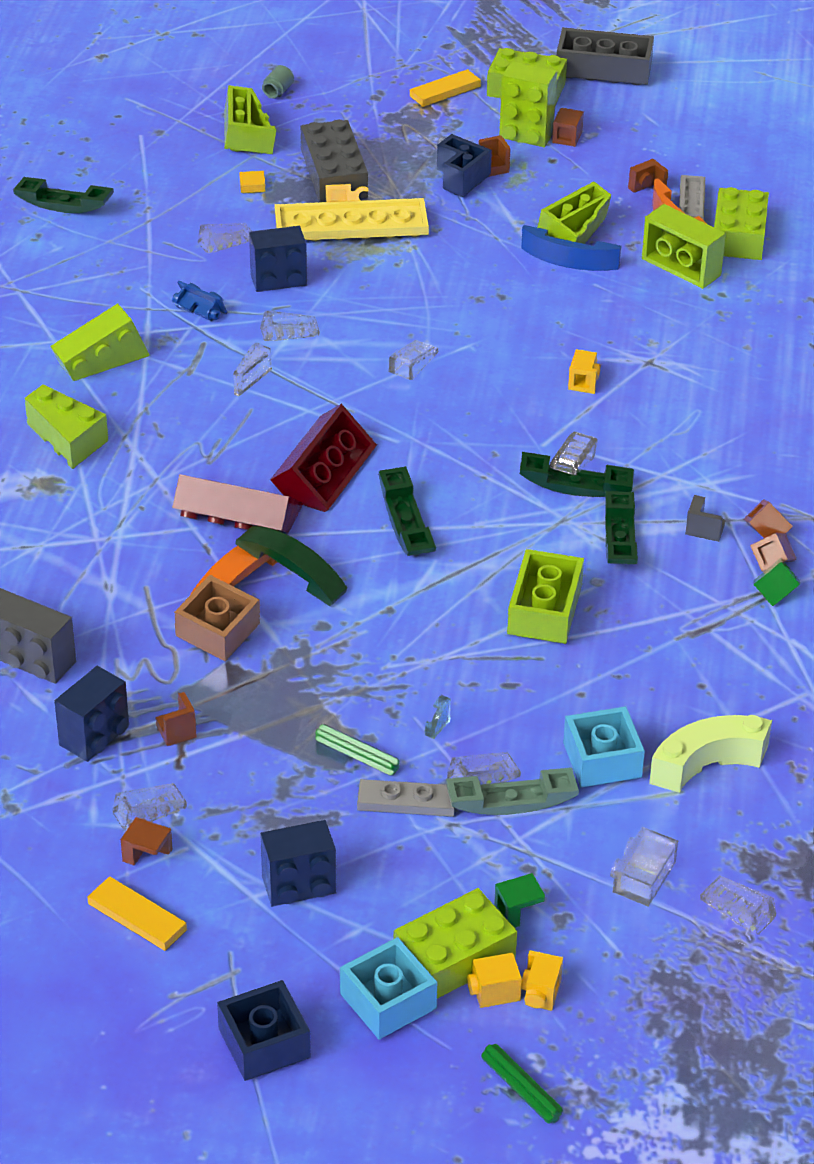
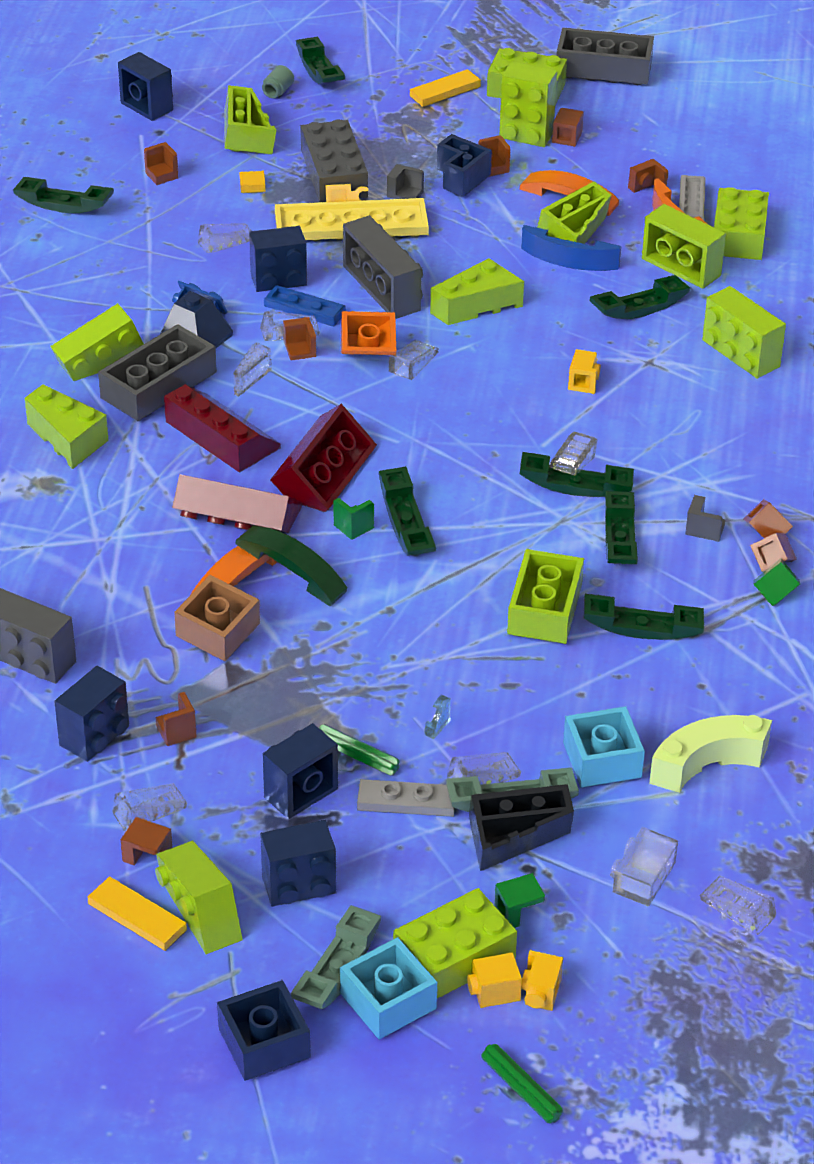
(145, 86): none -> dark blue brick
(153, 370): none -> dark grey brick
(161, 163): none -> dark orange panel
(199, 317): none -> dark blue slope
(200, 895): none -> lime wedge
(217, 428): none -> dark red slope
(296, 302): none -> blue tile
(299, 338): none -> dark orange panel
(300, 770): none -> dark blue brick
(316, 63): none -> dark green slope
(351, 941): none -> sand green slope
(353, 520): none -> green panel
(368, 333): none -> orange slope
(382, 266): none -> dark grey brick
(405, 182): none -> dark grey panel
(475, 291): none -> lime wedge
(518, 821): none -> black wedge
(560, 182): none -> orange slope
(643, 624): none -> dark green slope
(664, 293): none -> dark green slope
(743, 332): none -> lime brick

